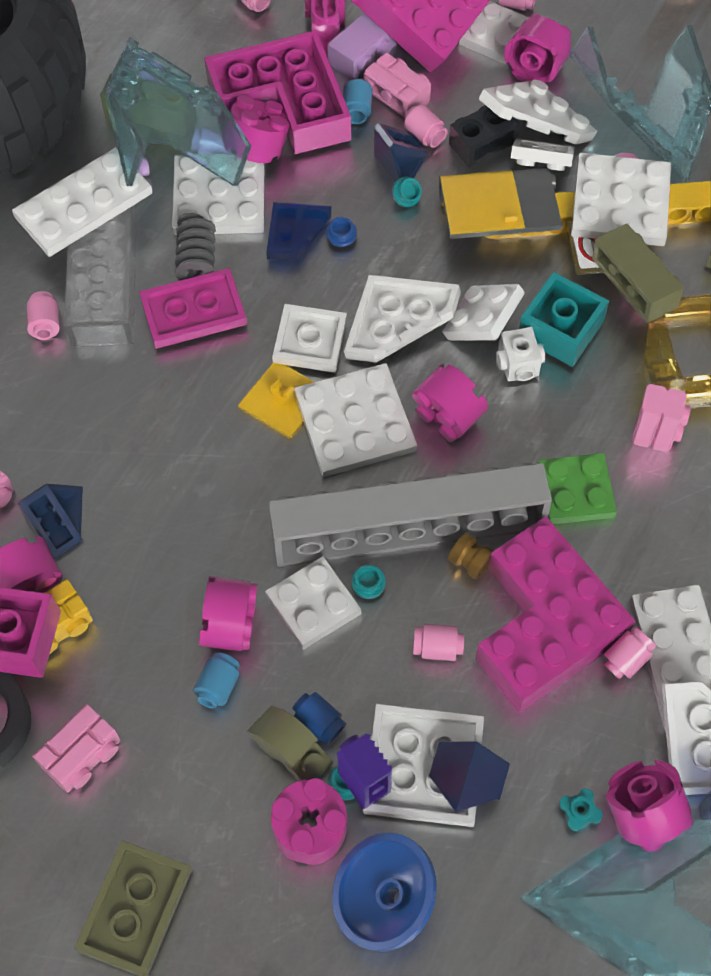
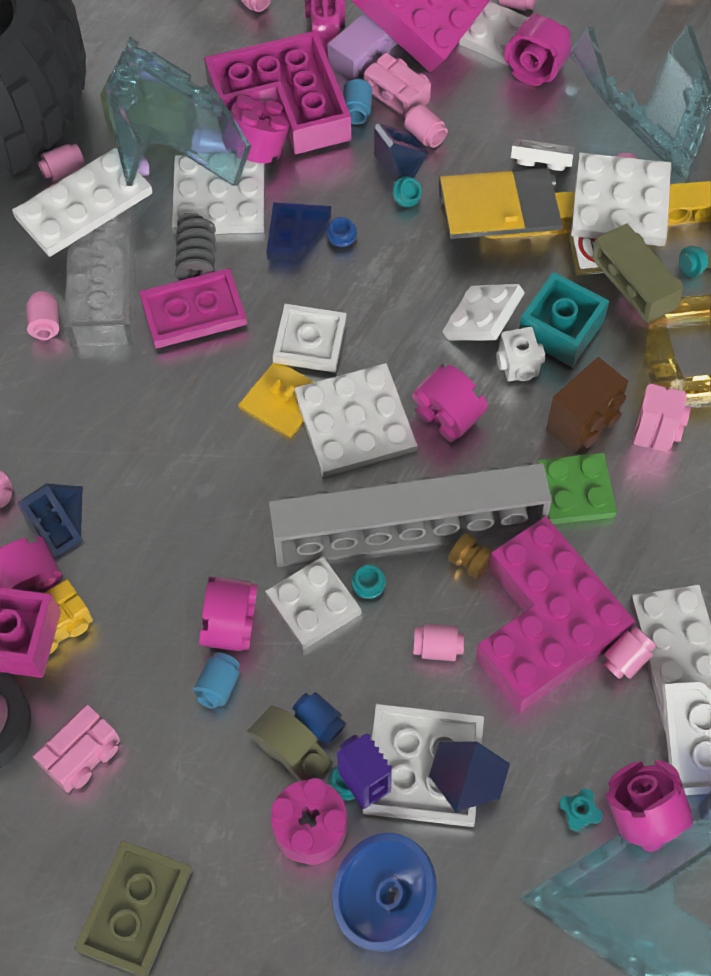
(61, 162): none -> bright pink brick
(396, 314): white plate -> none
(482, 135): black brick -> none
(539, 108): white plate -> none
(587, 405): none -> reddish brown brick
(693, 260): none -> teal plate

